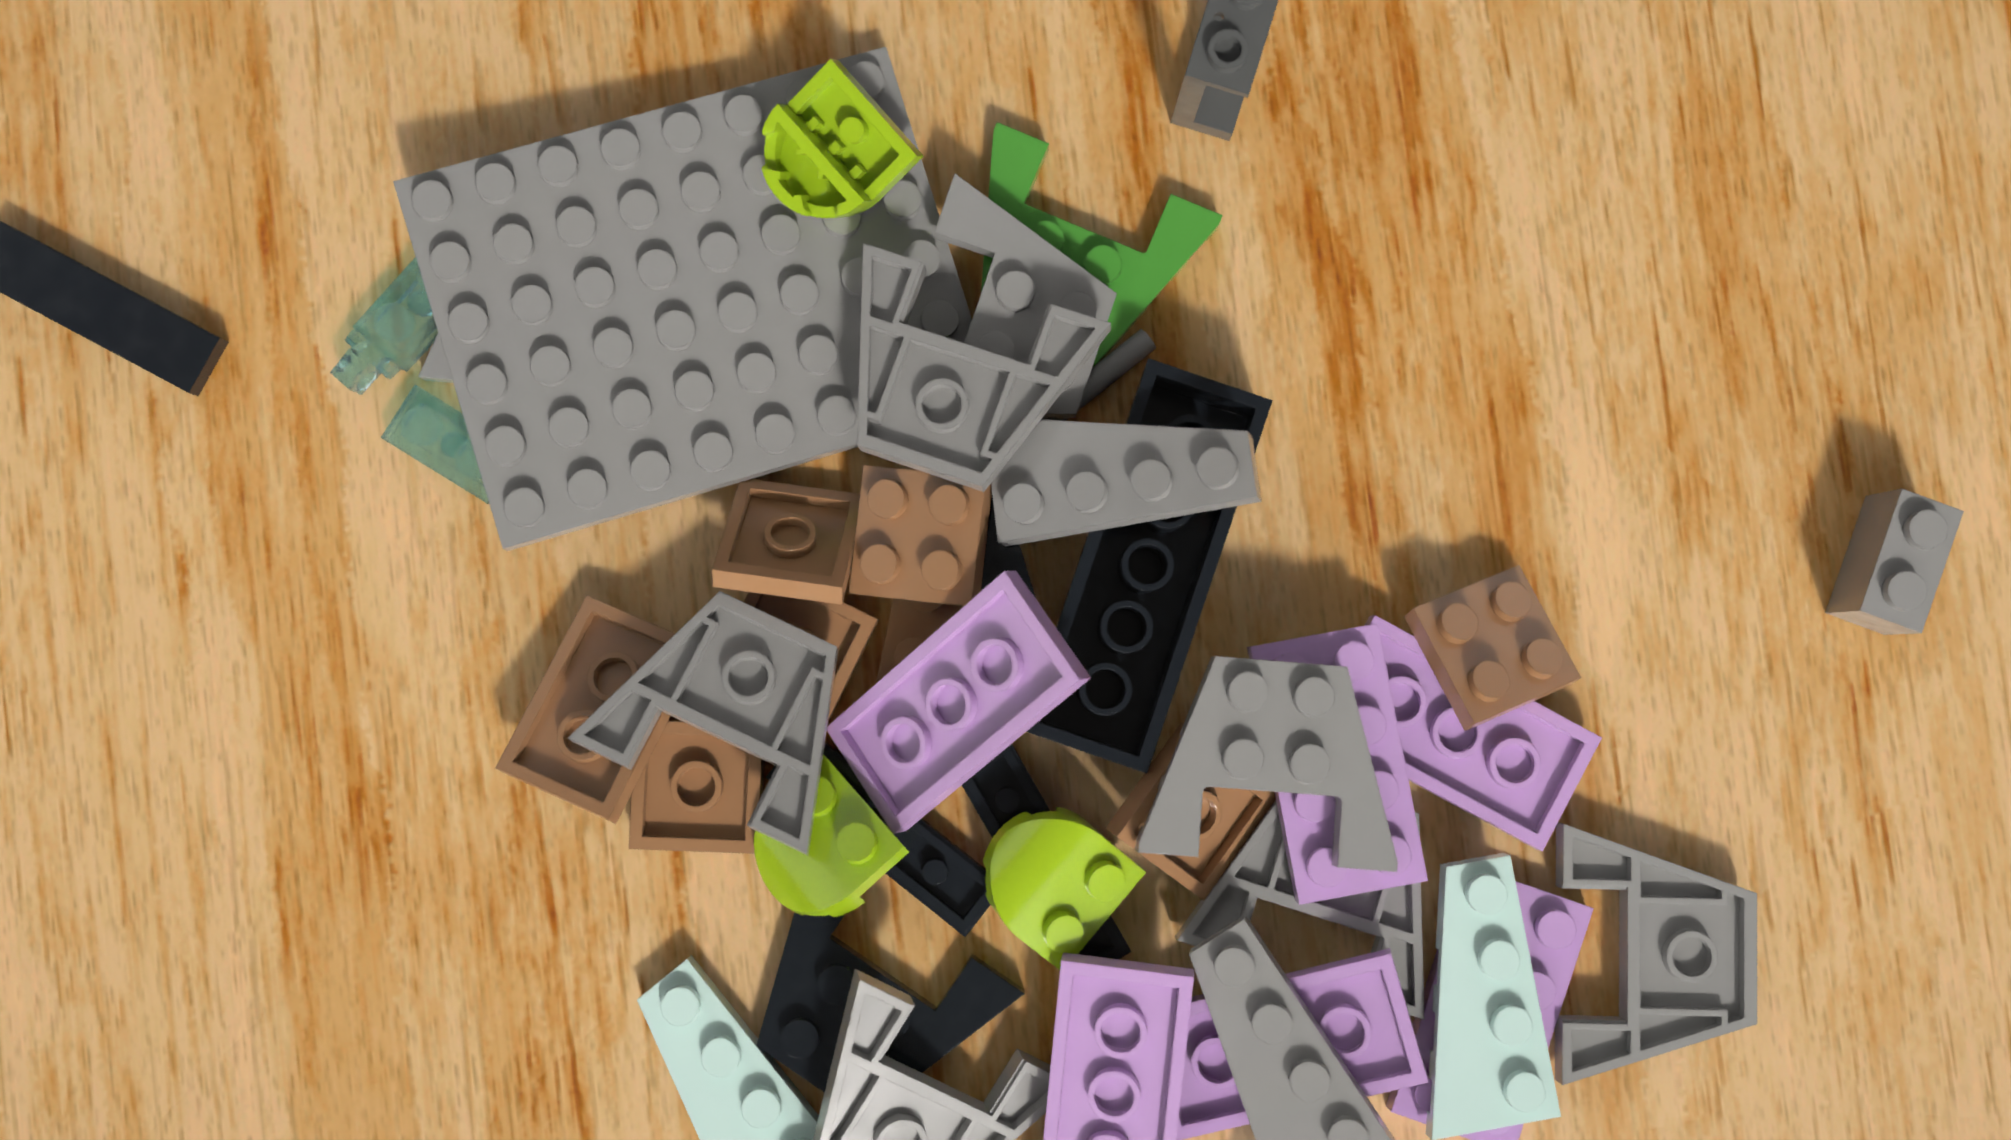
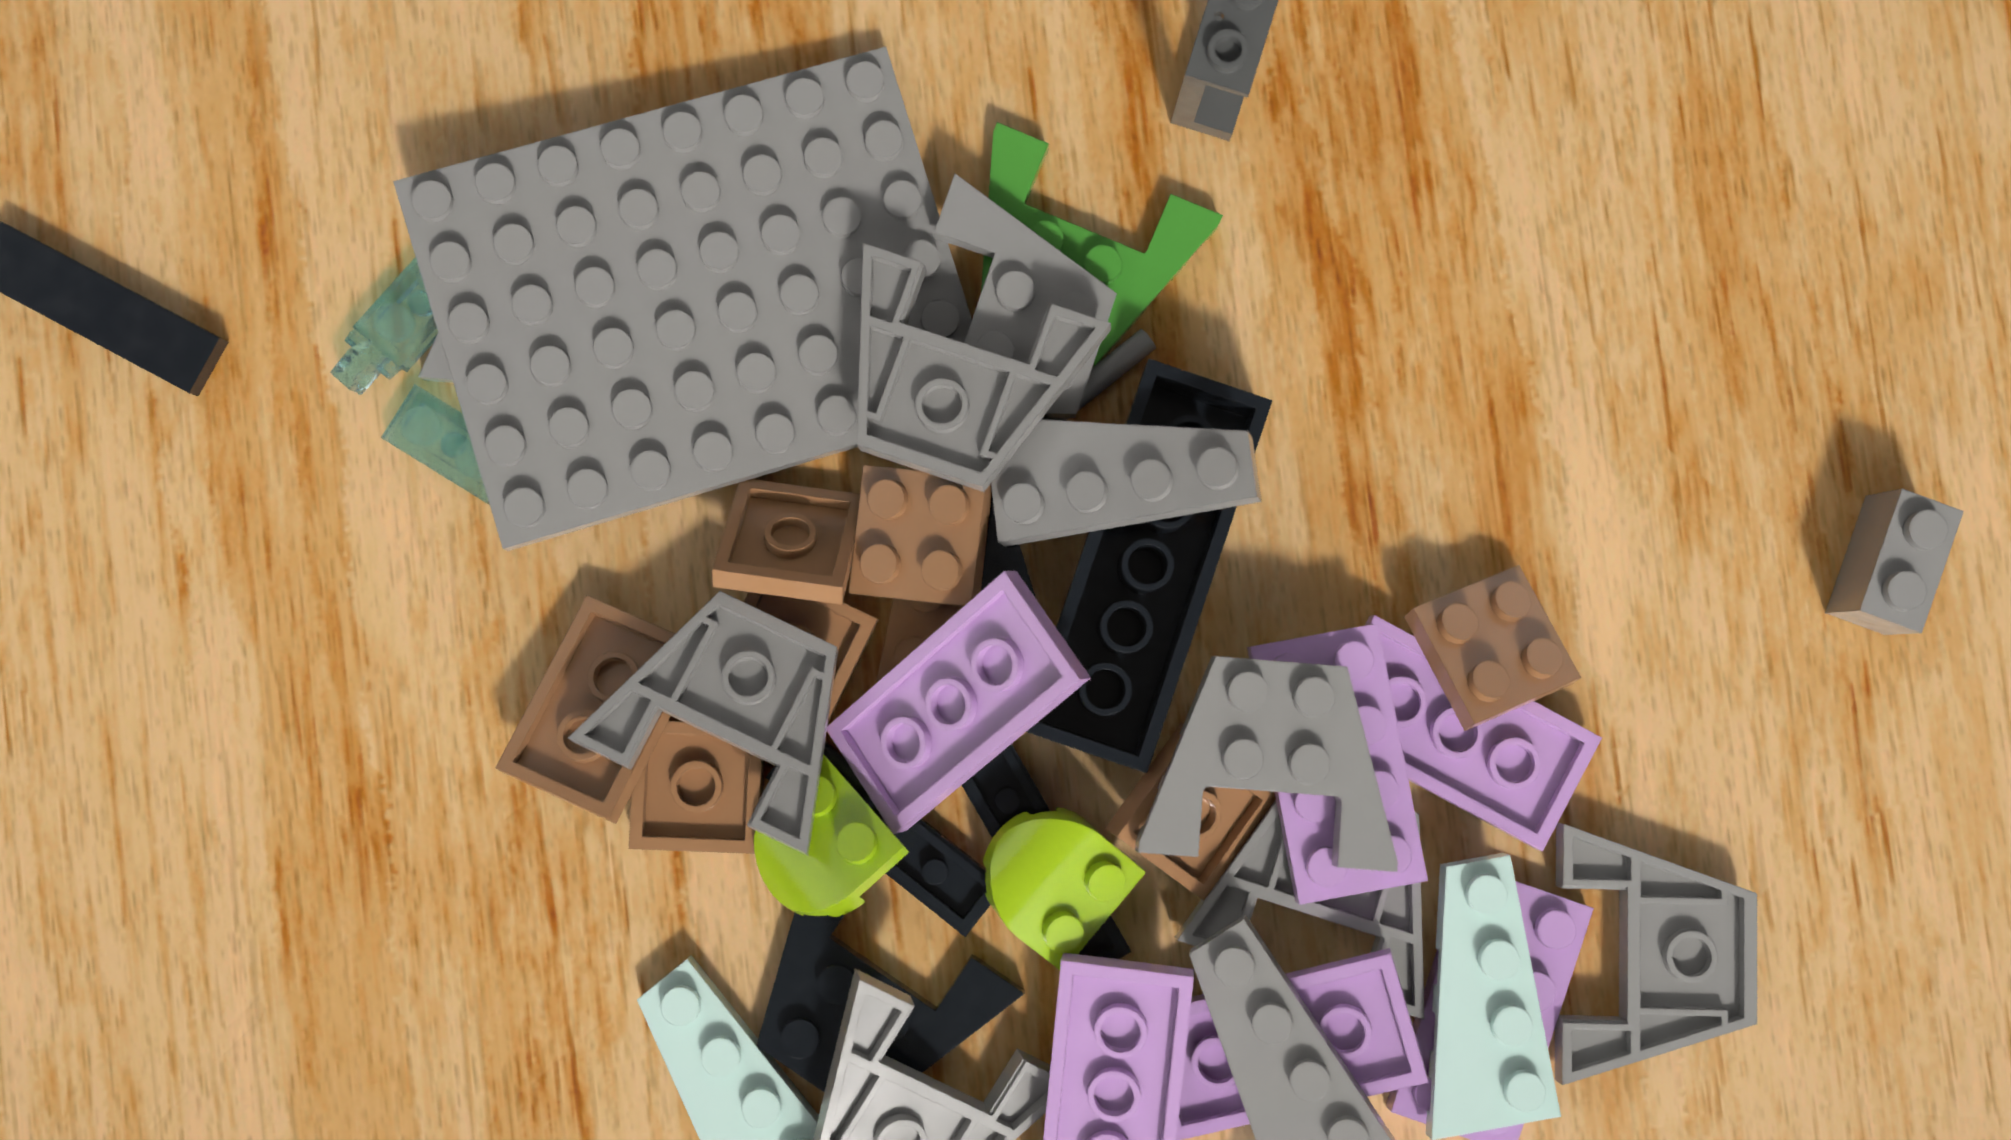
(833, 148): lime slope -> none

